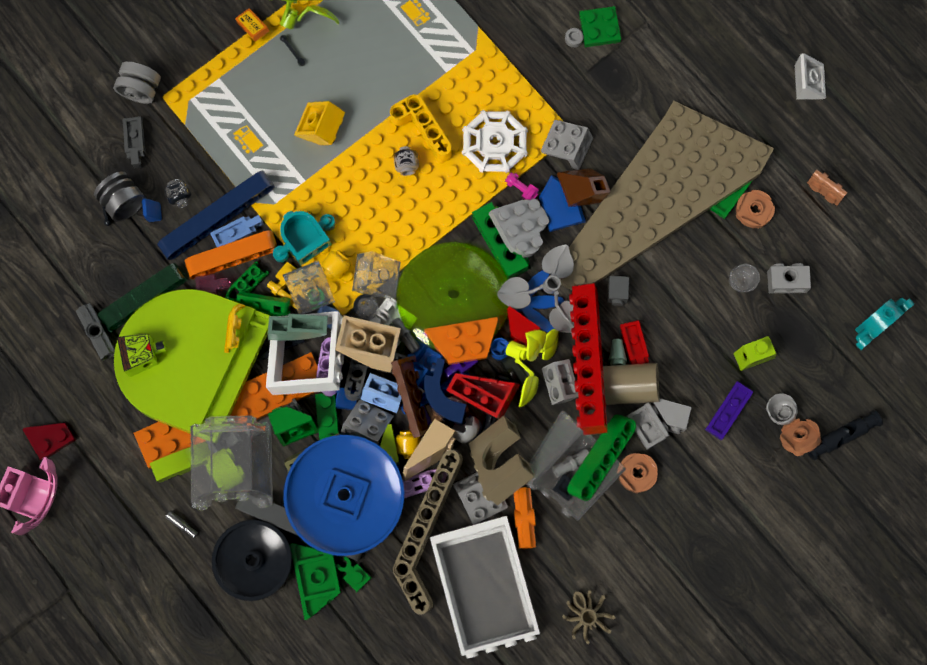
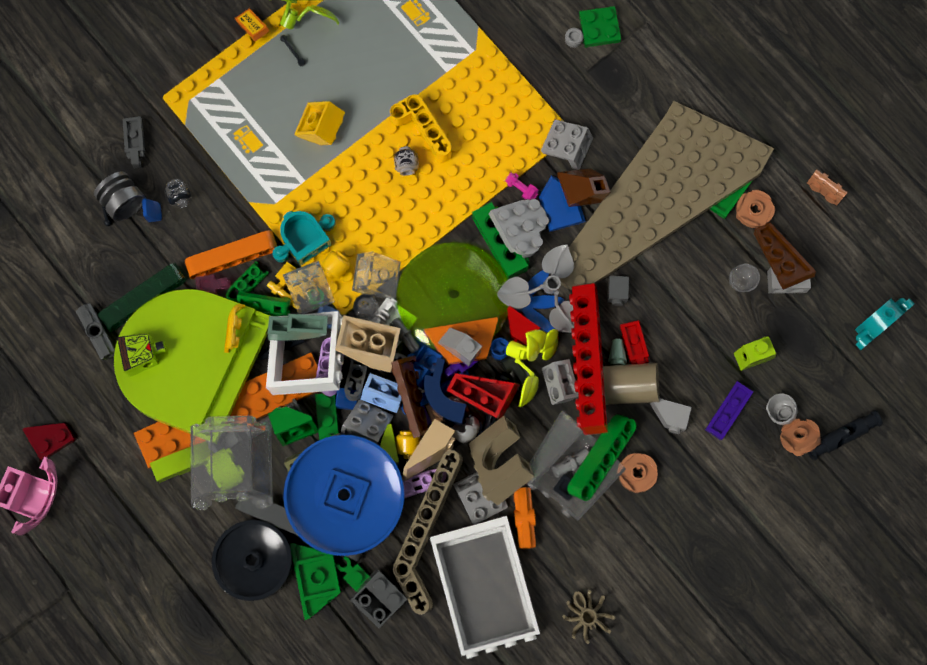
(137, 82): light grey wheel -> none
(181, 524): flat silver pin -> none
(215, 215): dark blue beam -> none
(236, 230): medium blue hinge -> none
(378, 598): none -> dark grey slope
(460, 345): none -> light grey slope
(491, 151): white plate -> none
(648, 426): light grey bracket -> none
(783, 258): none -> reddish brown wing
(809, 78): white slope -> none

